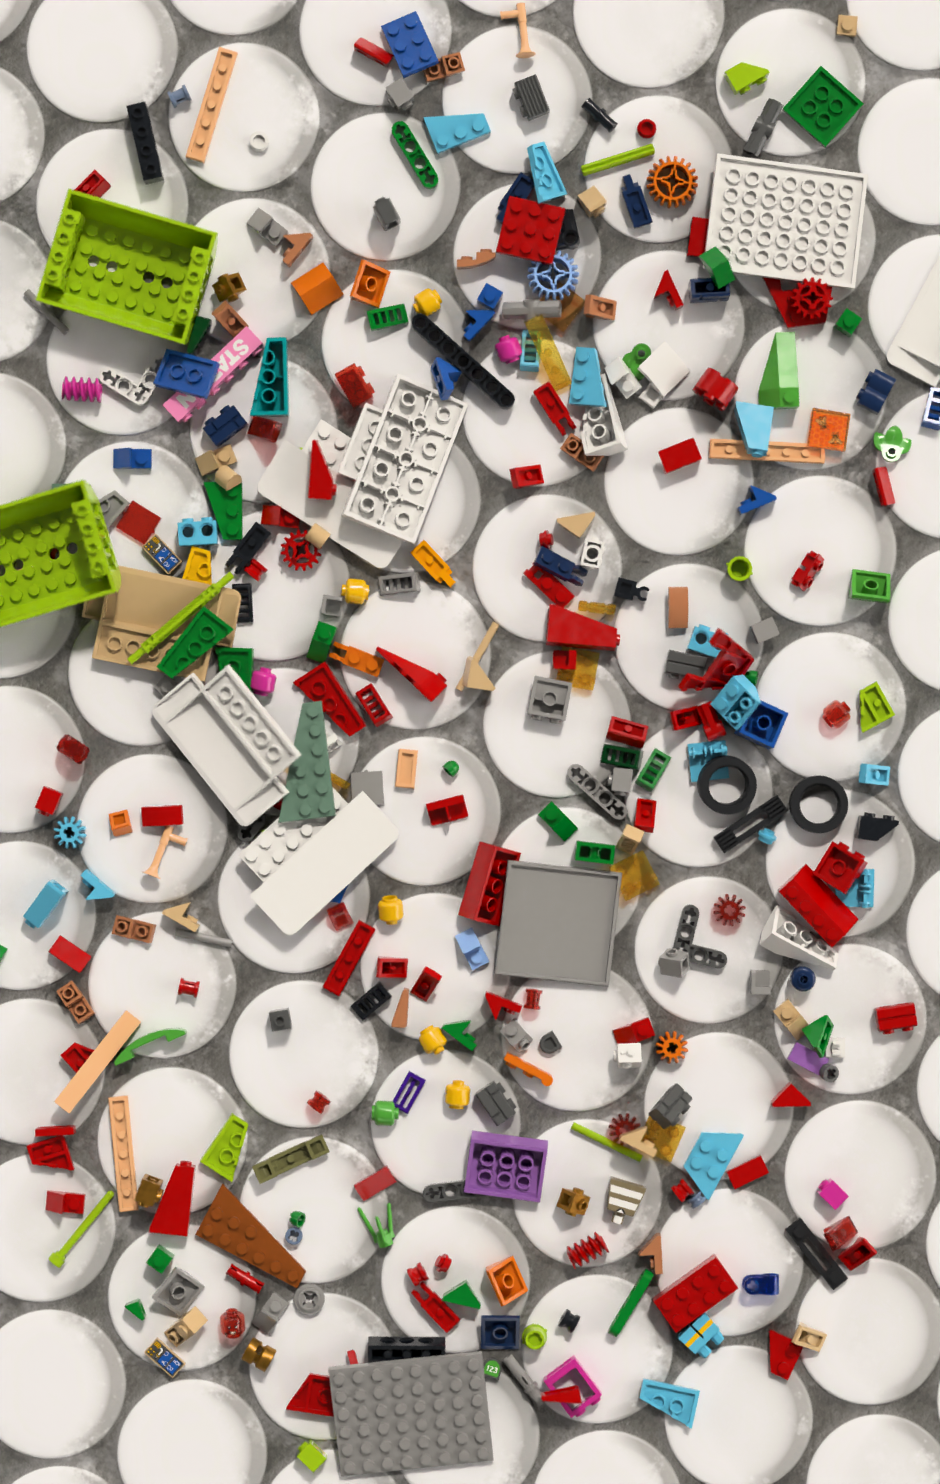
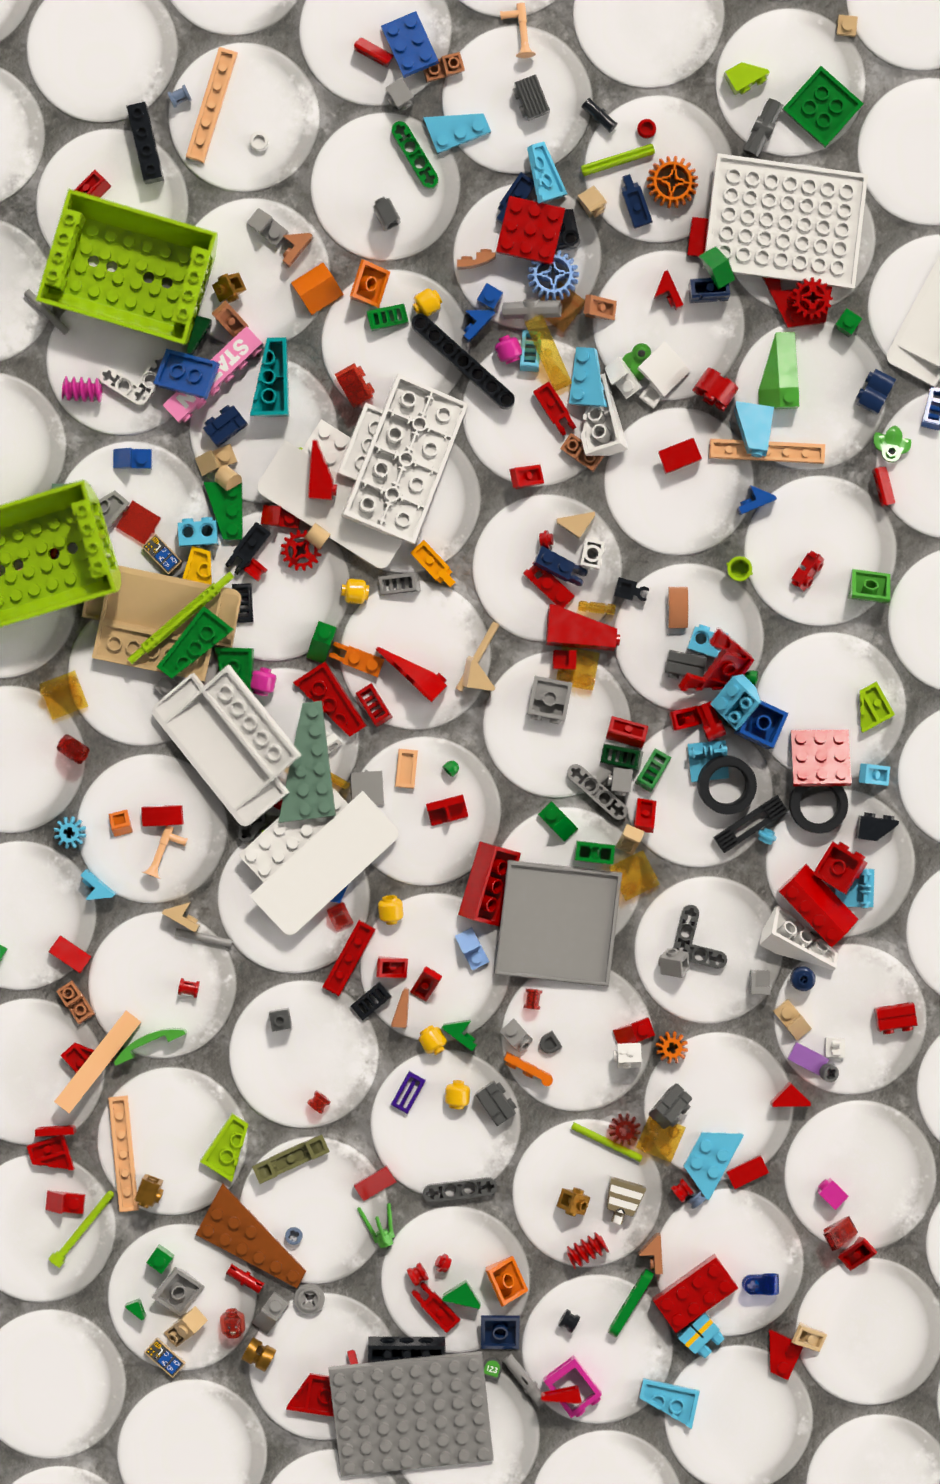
(44, 904): medium azure slope -> none
(48, 801): red brick -> none
(63, 695): none -> clear yellow hinge
(134, 929): nougat slope -> none
(176, 1203): red slope -> none
(265, 429): clear red slope -> none
(297, 1218): green hinge -> none
(311, 1454): lime brick -> none
(331, 605): light grey panel -> none
(384, 1113): bright green head -> none
(444, 377): blue slope -> none
(496, 1002): red slope -> none
(506, 1166): medium lavender slope -> none
(534, 1336): lime piece -> none
(634, 1139): tan slope -> none
(725, 915): clear red gear -> none
(764, 630): light grey panel -> none
(818, 1034): green slope -> none
(820, 758): none -> plate
(828, 429): clear orange tile -> none
(834, 1274): black container -> none
(836, 714): clear red head -> none

